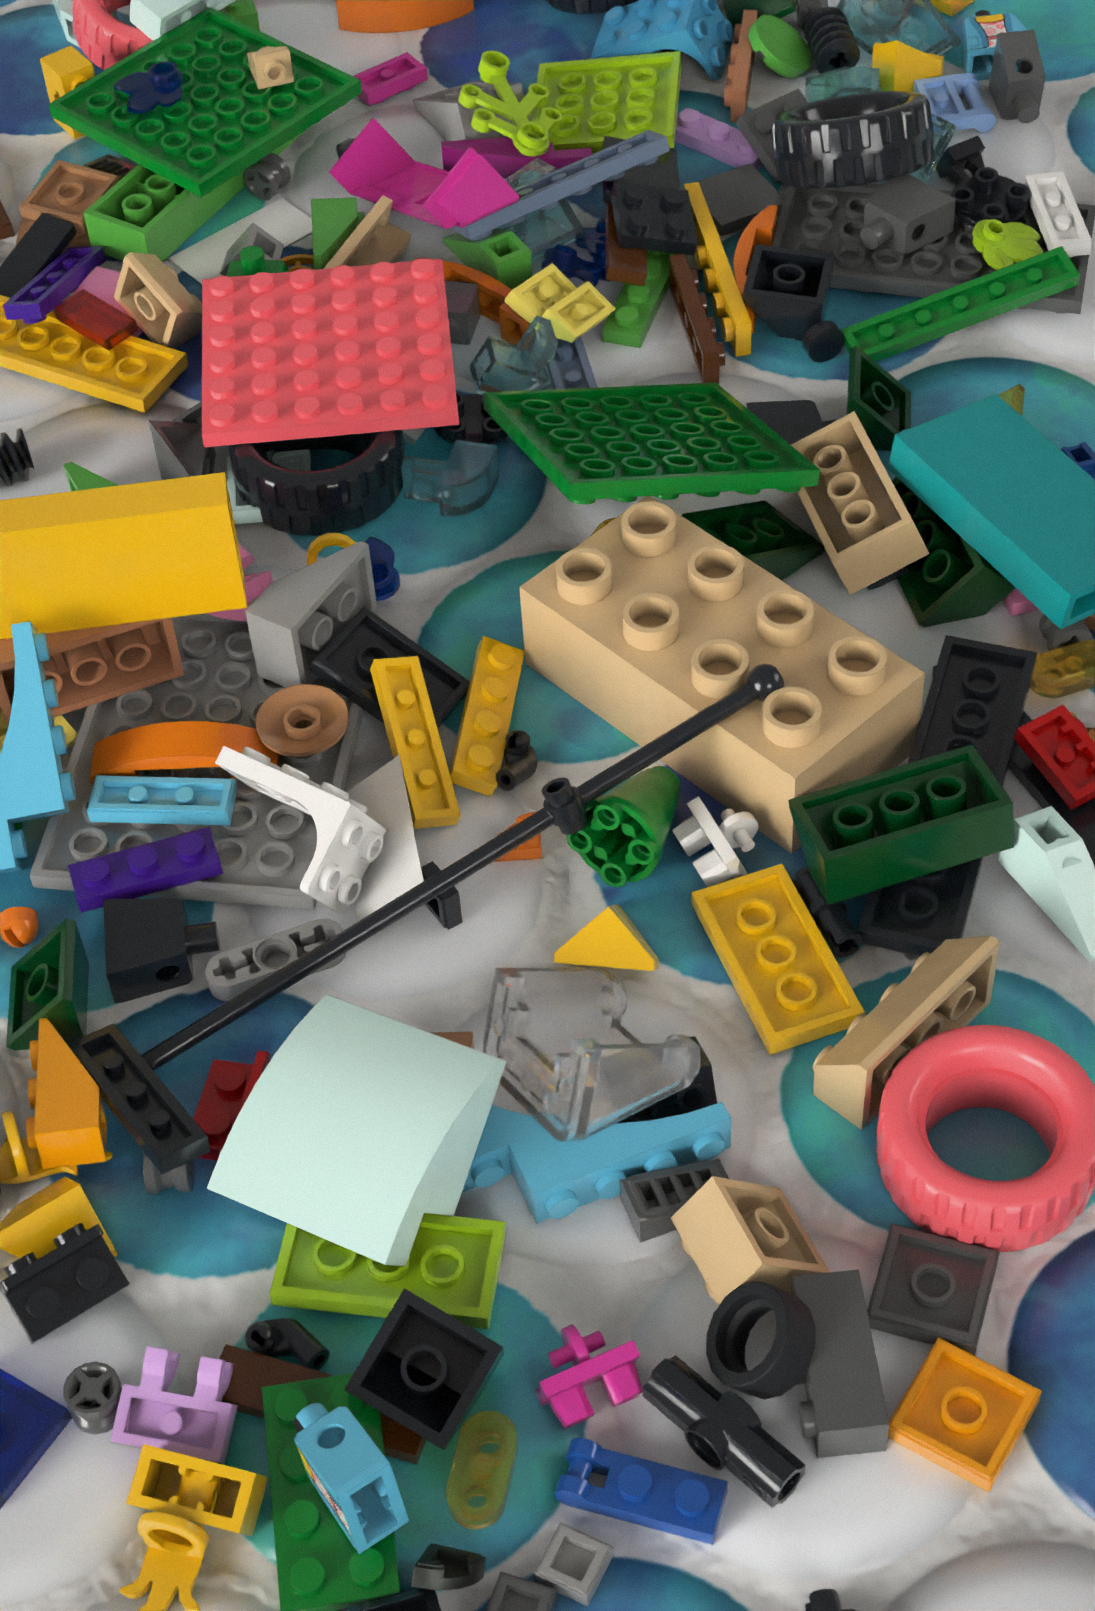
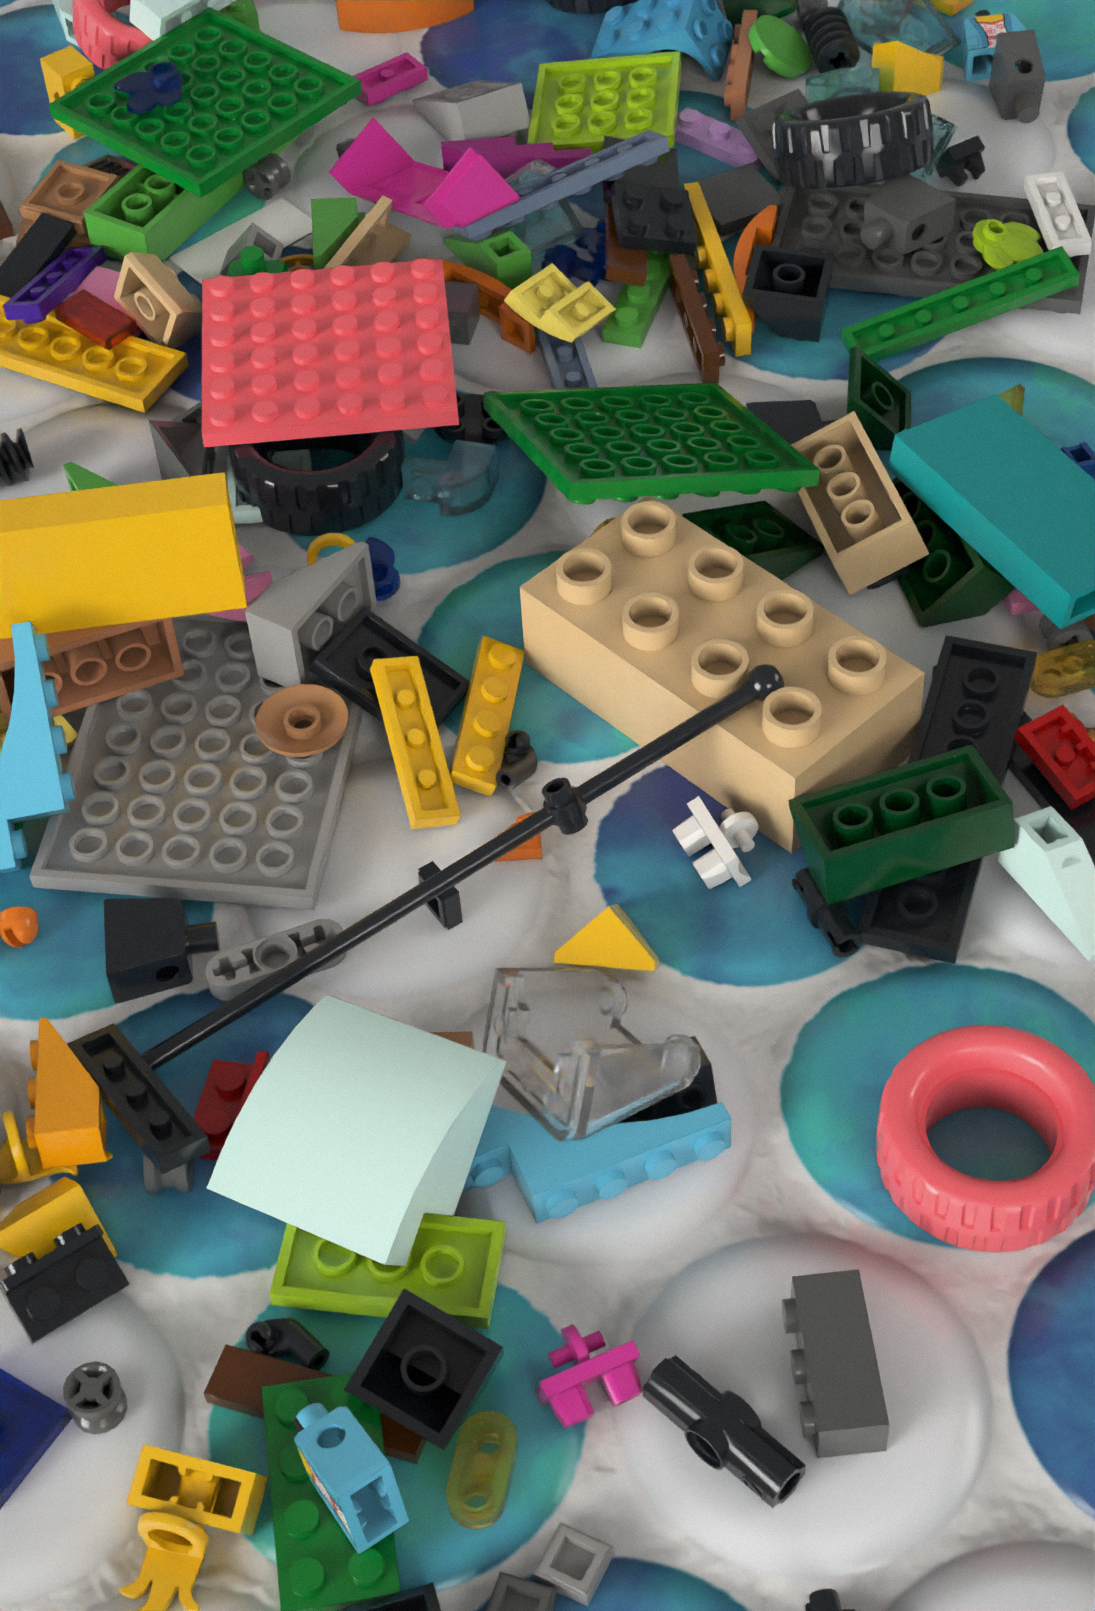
(49, 985): dark green slope -> none
(145, 869): dark purple plate -> none
(162, 800): medium azure tile -> none
(172, 747): orange slope -> none
(177, 1422): lavender plate -> none
(271, 66): tan bracket -> none
(344, 832): white bracket -> none
(398, 864): white sticker -> none
(447, 1568): pearl dark grey tile -> none
(517, 367): clear light blue brick -> none
(527, 136): lime plant -> none
(629, 826): green cone -> none
(642, 1492): blue plate -> none
(655, 1185): dark grey slope -> none
(744, 1236): tan slope -> none
(776, 958): yellow plate -> none
(790, 1350): black tyre -> none
(823, 341): black tile -> none
(932, 1288): dark grey tile -> none
(940, 994): tan slope -> none
(946, 103): light blue plate -> none
(963, 1414): light orange tile -> none
(990, 197): black dish -> none

